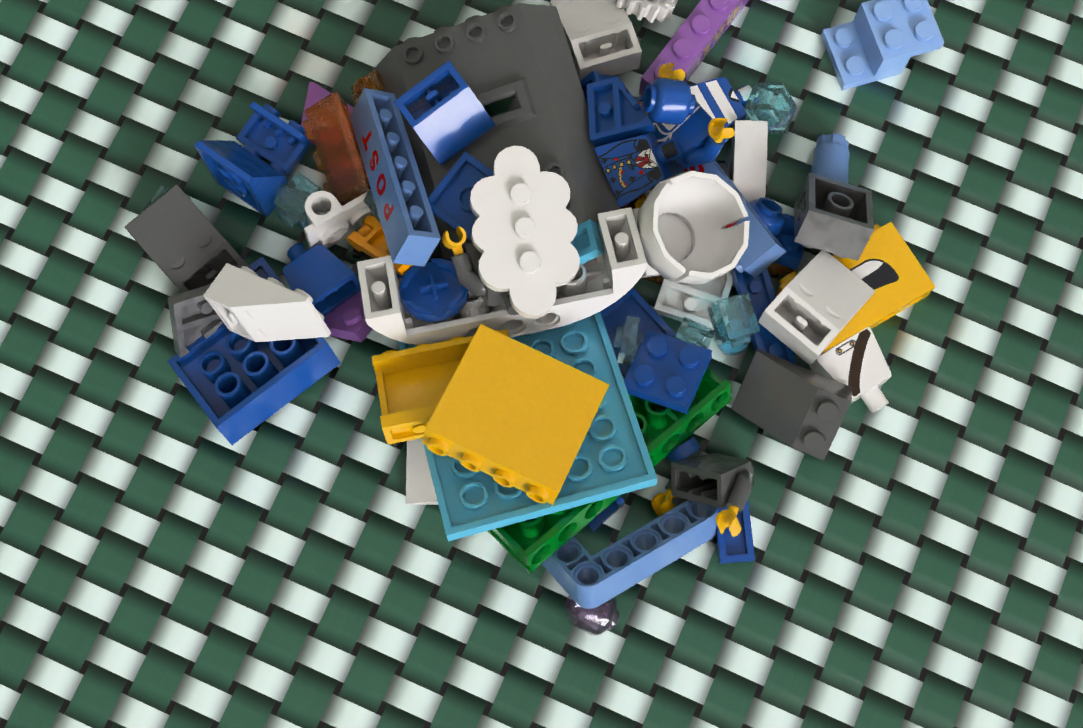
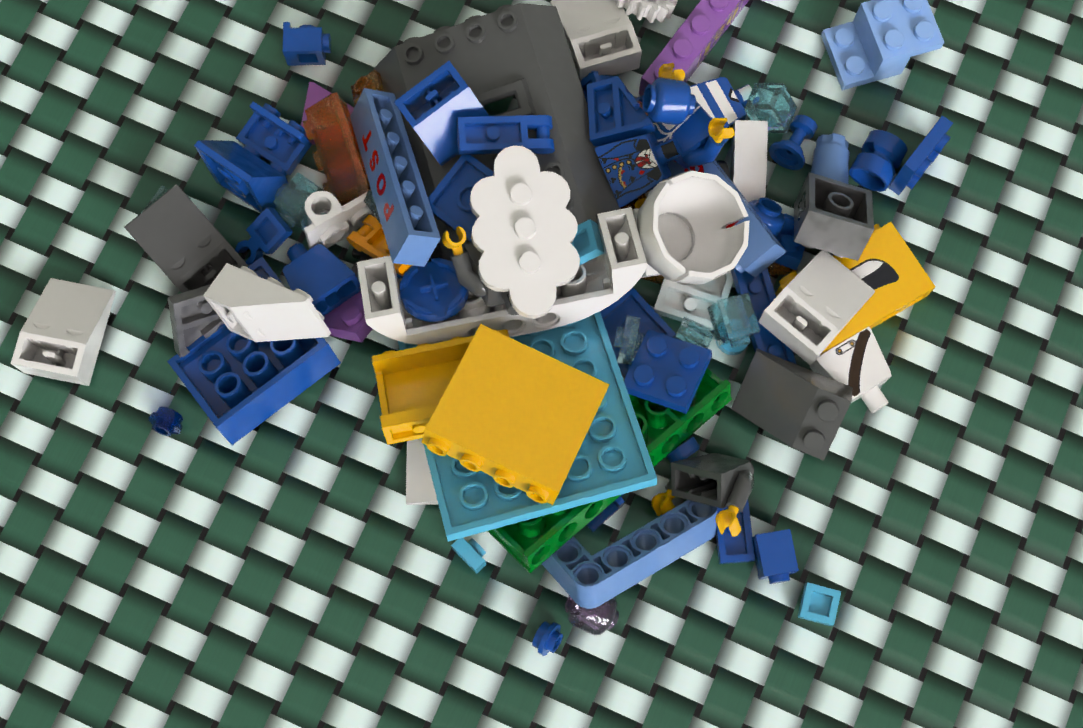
(64, 332): none -> white slope
(166, 421): none -> clear blue plate
(266, 234): none -> blue plate
(305, 45): none -> blue brick
(471, 553): none -> medium azure plate
(496, 133): none -> blue plate
(547, 638): none -> blue plate
(775, 556): none -> blue brick
(788, 152): none -> blue piece
(819, 604): none -> medium azure plate
(878, 160): none -> blue wheel
(922, 156): none -> blue plate

